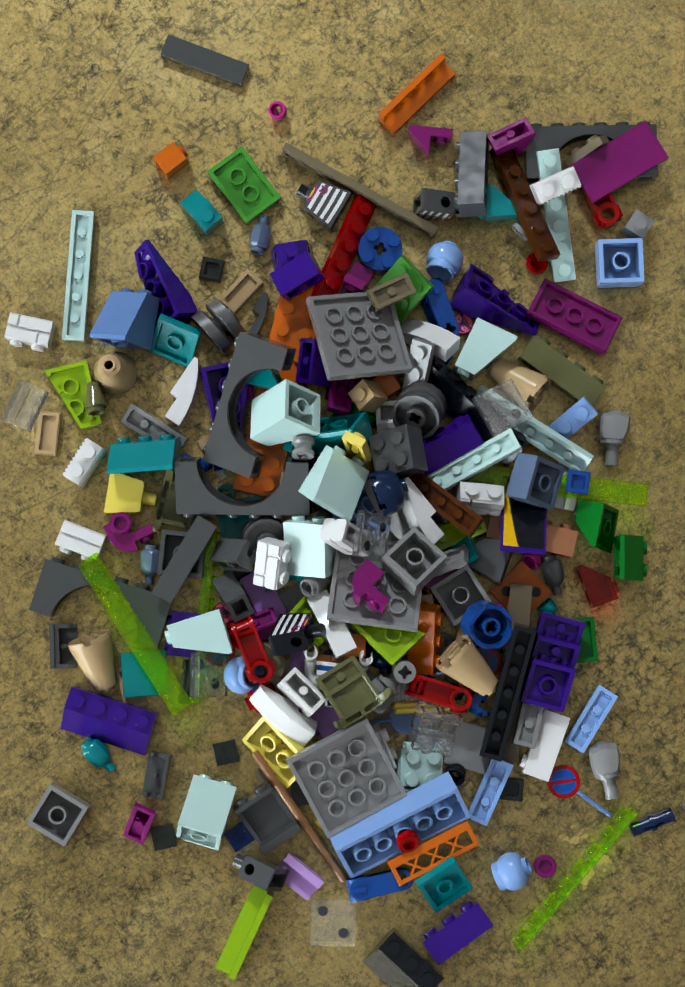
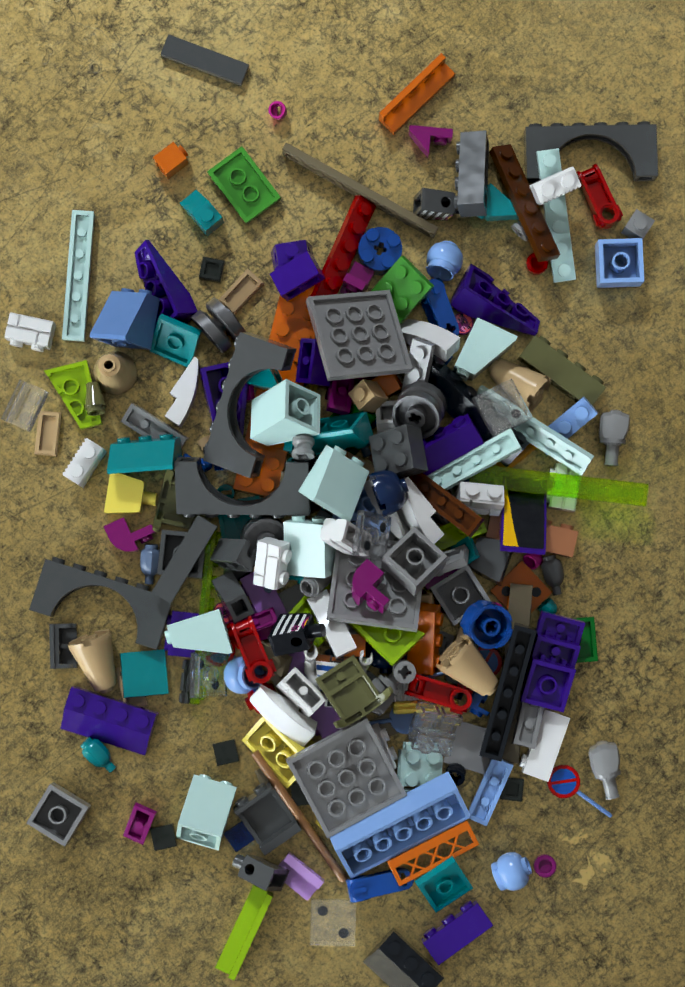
(80, 540): white brick -> none
(121, 523): magenta tile -> none
(135, 634): clear neon green plate -> none
(156, 775): dark grey hinge -> none
(260, 236): sand blue plant -> none
(261, 312): dark grey slope -> none
(324, 203): dark grey torso -> none
(357, 446): light yellow plate -> none
(391, 292): dark tan plate -> none
(408, 841): red tile -> none
(515, 136): magenta slope -> none
(535, 481): sand blue slope -> none
(568, 884): clear neon green plate -> none
(574, 316): magenta tile -> none
(577, 482): blue tile -> none
(590, 718): light blue plate -> none
(593, 144): dark tan plate -> none
(597, 523): green slope -> none
(597, 586): clear red slope -> none
(619, 162): magenta tile -> none
(629, 558): green slope -> none
(652, 822): dark blue pin -> none

